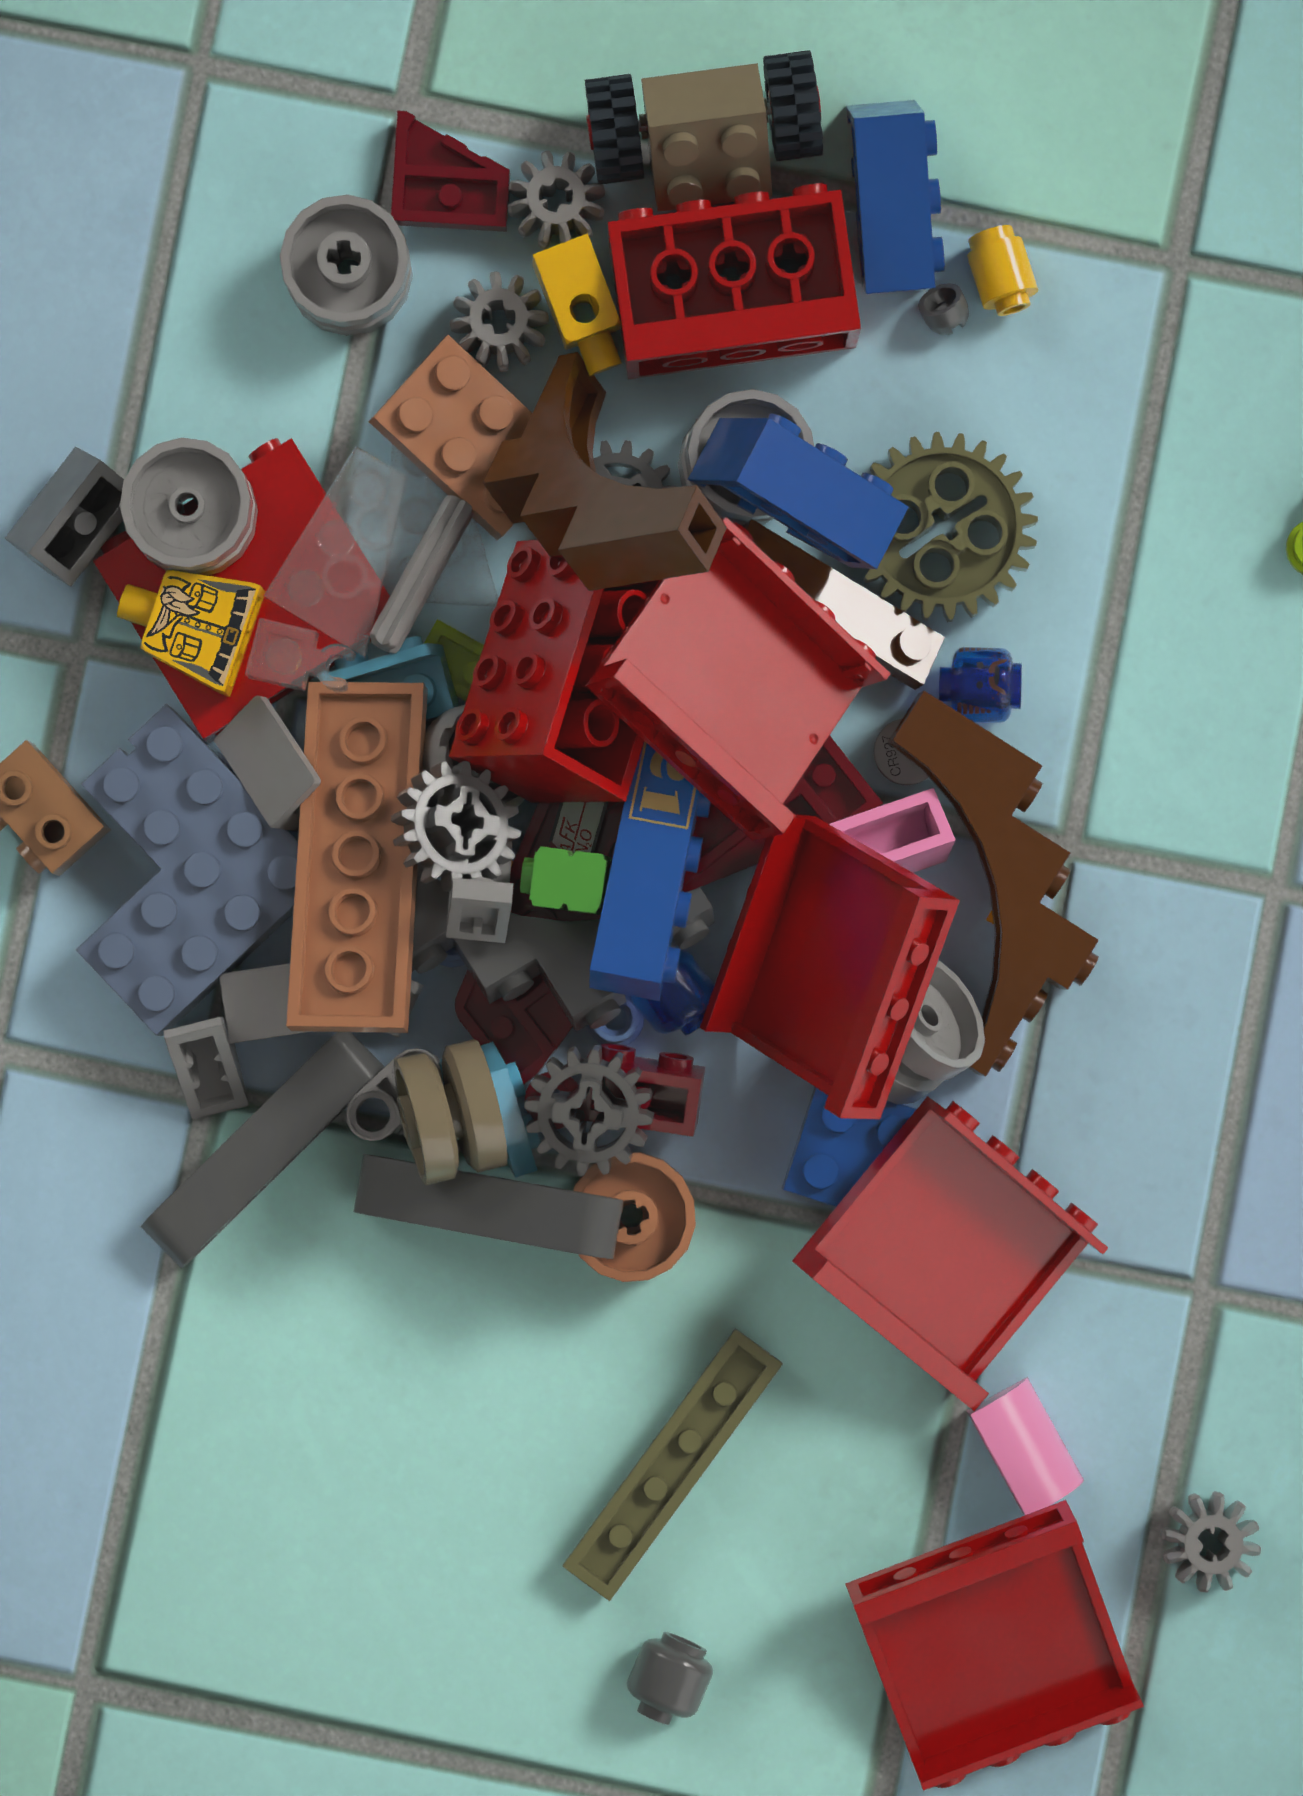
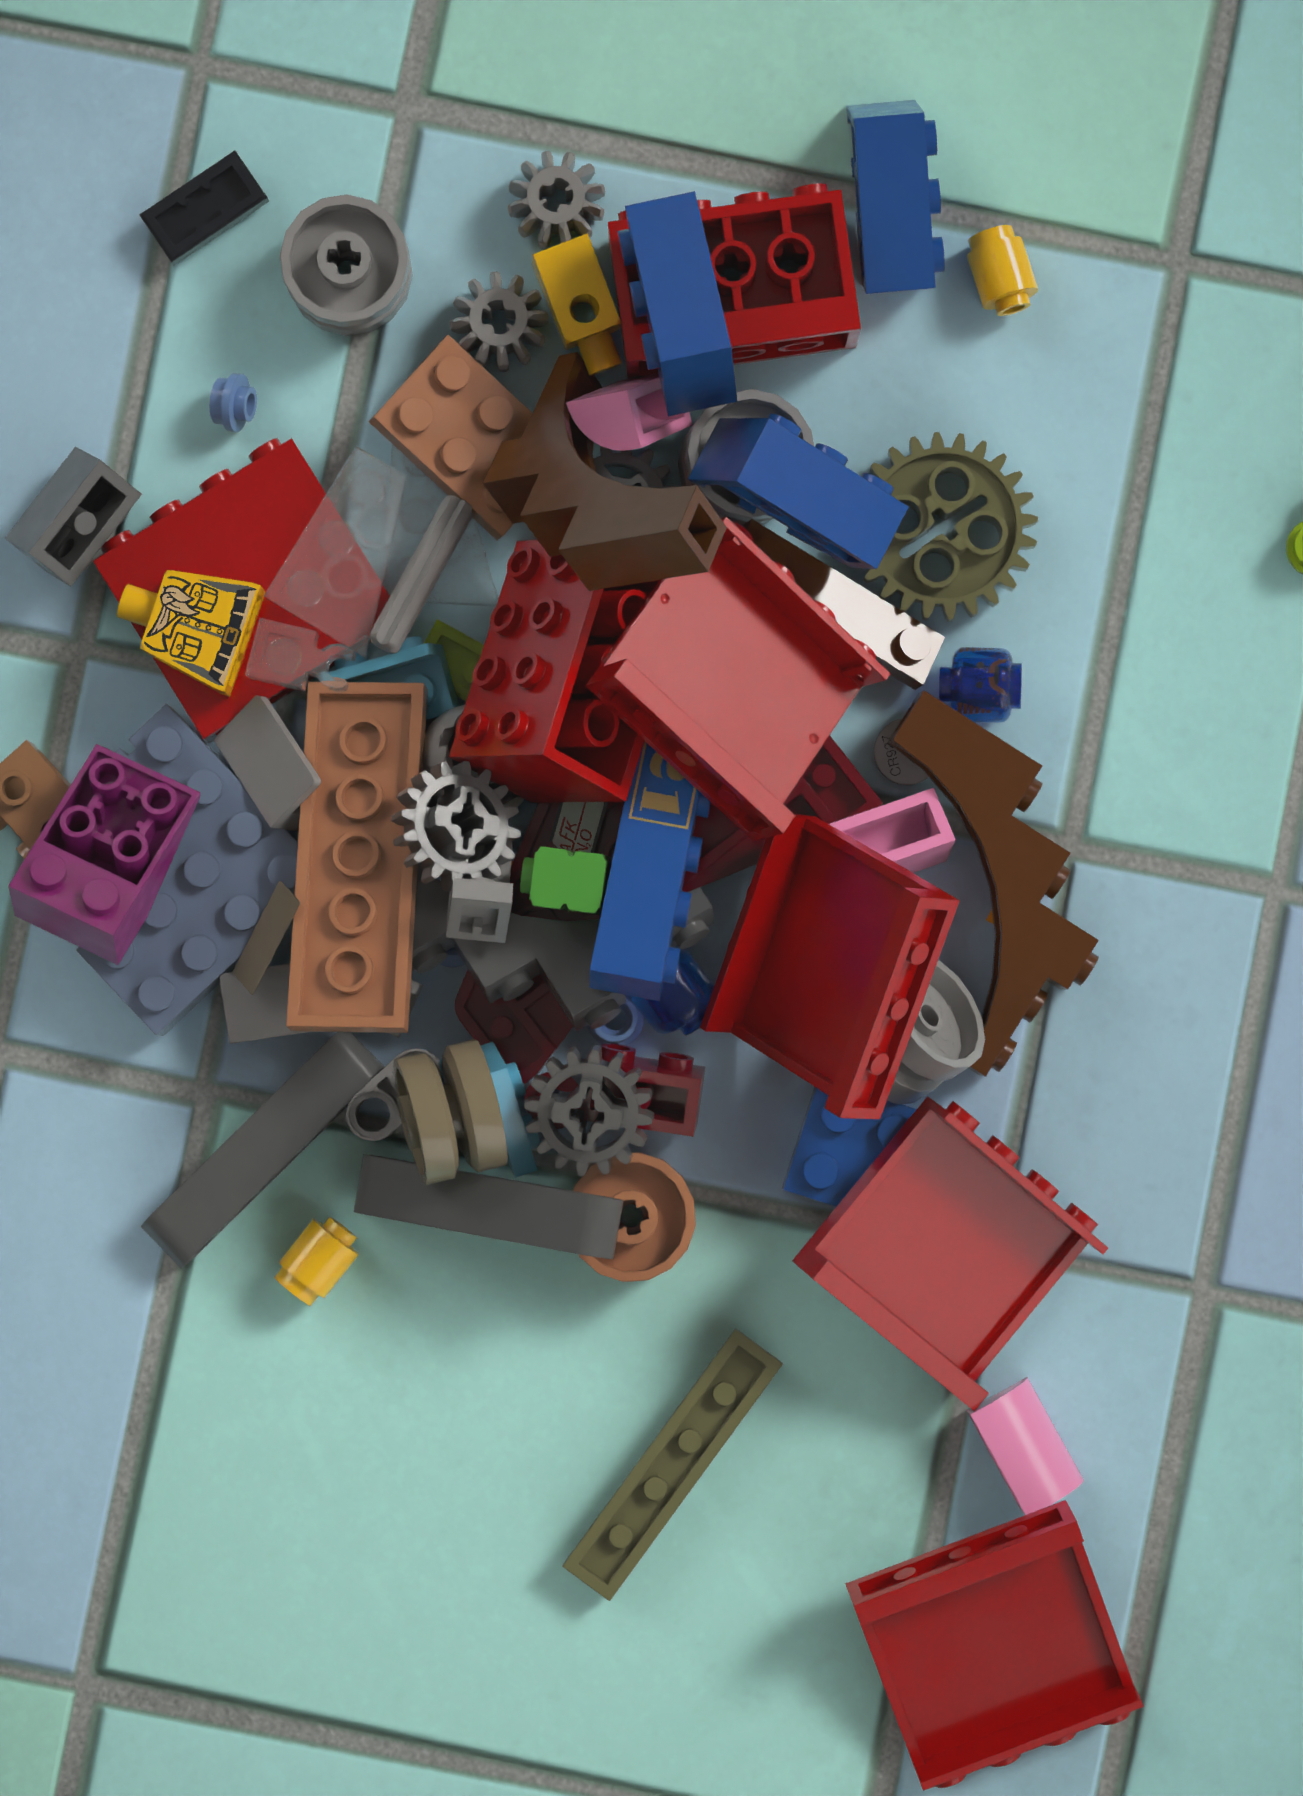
(103, 854): none -> magenta slope
(154, 507): light grey wheel -> none
(204, 207): none -> black plate
(207, 1067): light grey slope -> none
(232, 402): none -> medium blue plate
(266, 937): none -> dark tan sticker
(317, 1260): none -> yellow brick
(445, 182): dark red wing -> none
(626, 414): none -> bright pink brick
(669, 1678): dark grey head -> none
(680, 302): none -> blue wedge
(706, 128): brick -> none
(934, 310): dark grey hinge -> none
(1230, 1536): light grey gear -> none

